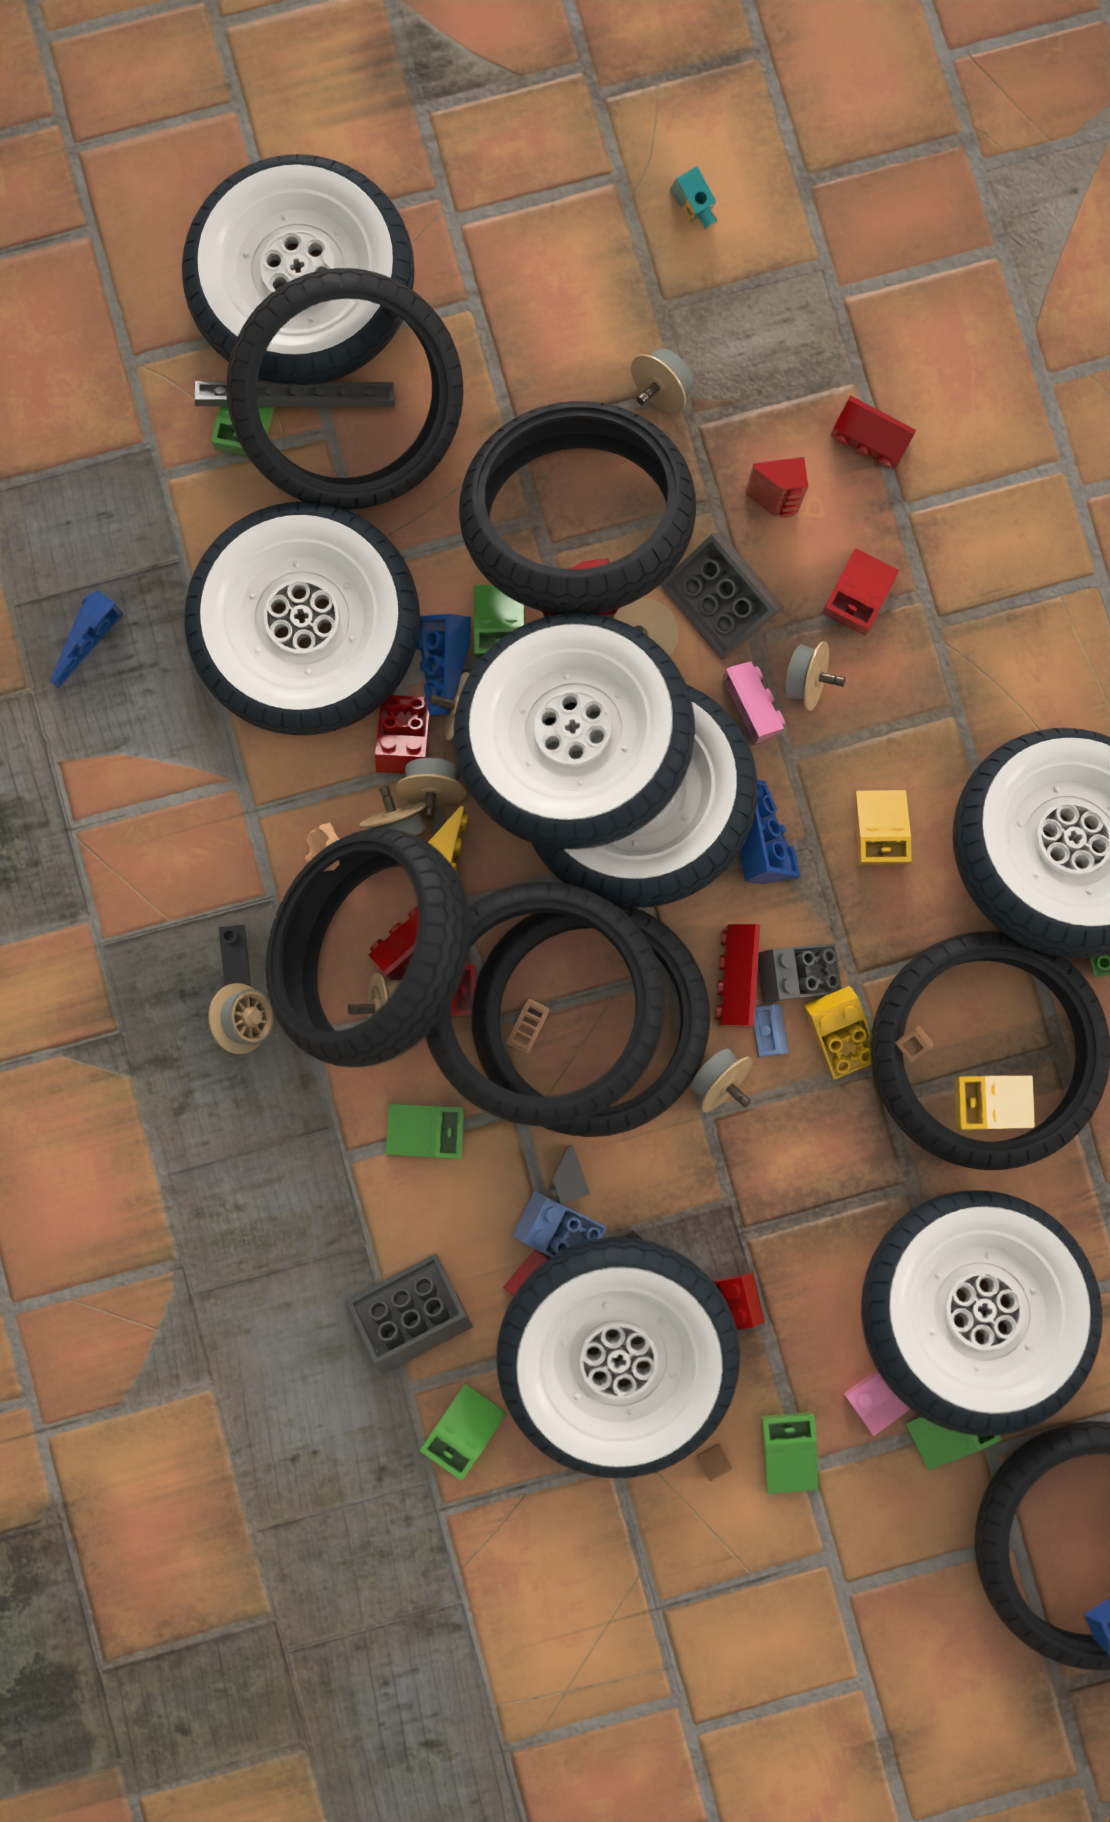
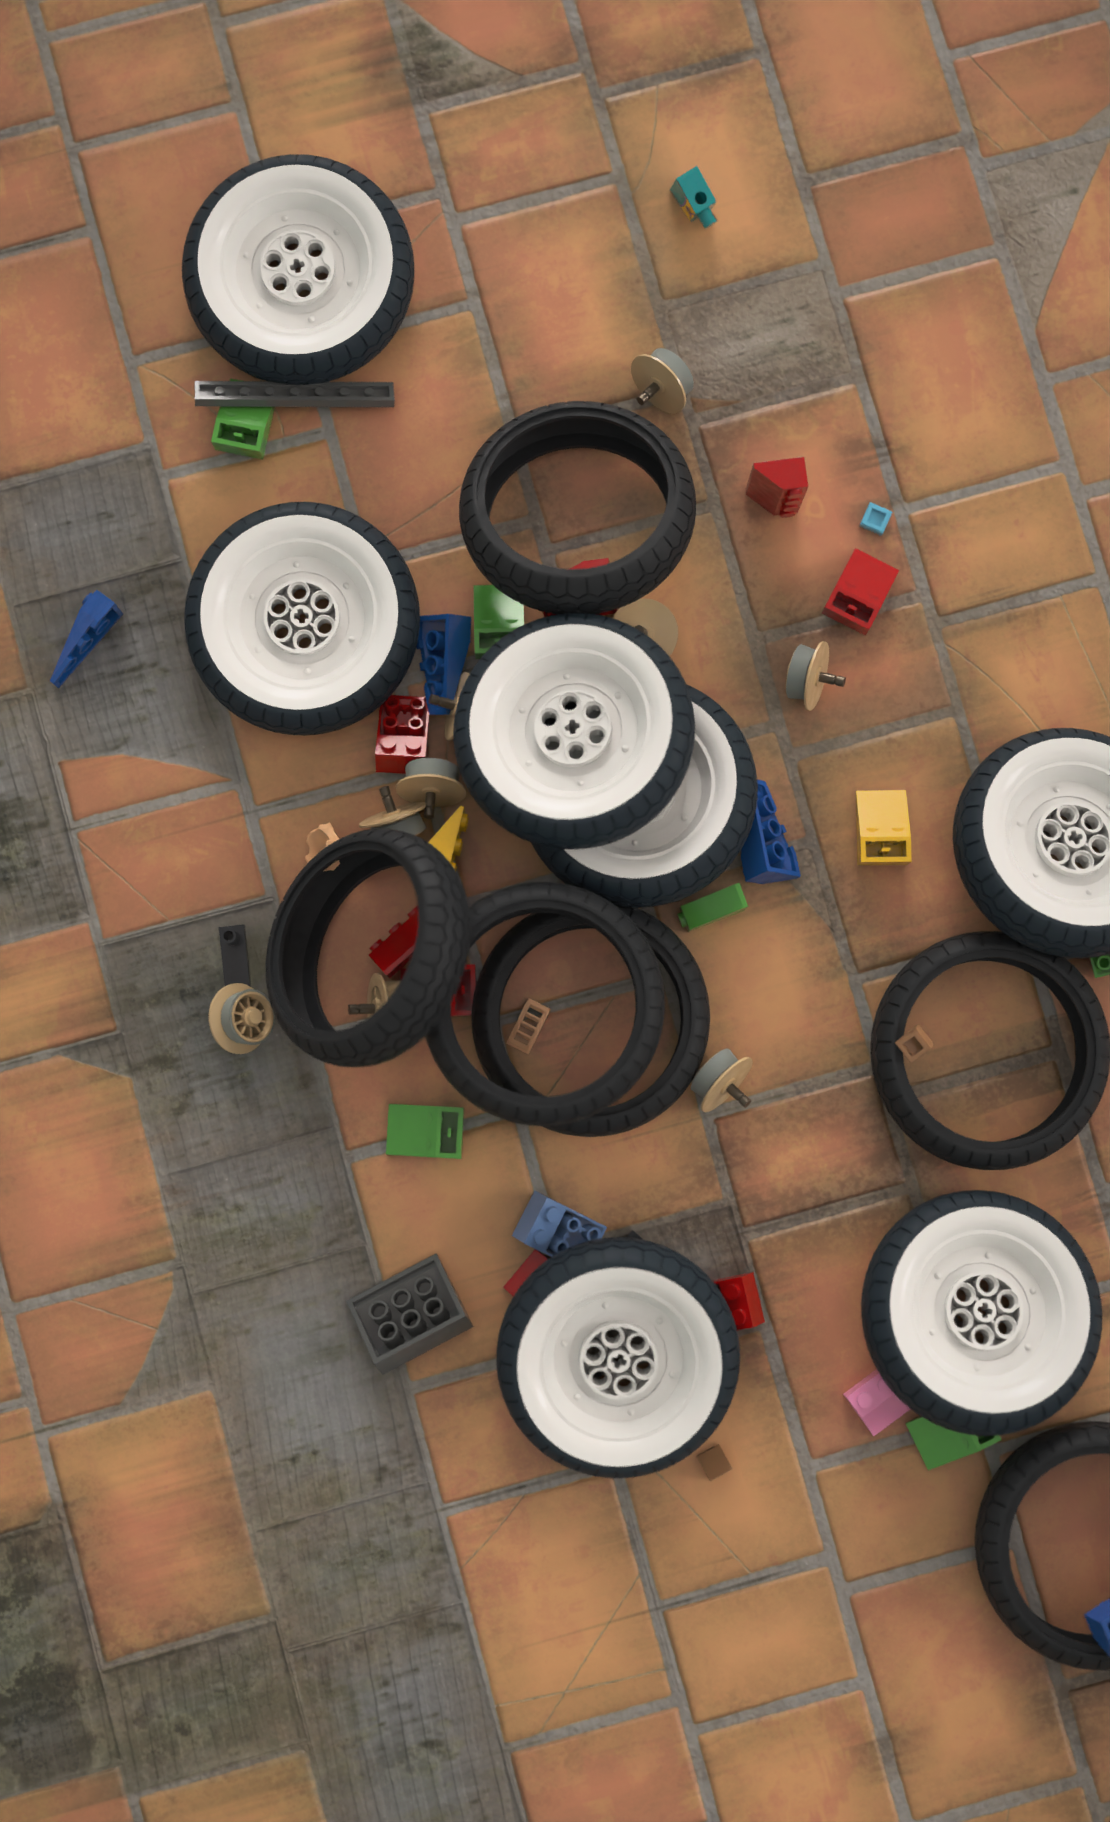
(442, 416): black tyre -> none
(463, 1432): bright green slope -> none
(569, 1179): dark grey slope -> none
(712, 907): none -> bright green slope
(721, 594): dark grey slope -> none
(739, 975): red slope -> none
(753, 701): bright pink slope -> none
(770, 1030): light blue slope -> none
(790, 1452): bright green slope -> none
(798, 972): dark grey slope -> none
(841, 1031): yellow slope -> none
(872, 433): red slope -> none
(875, 518): none -> medium azure tile
(994, 1102): slope -> none

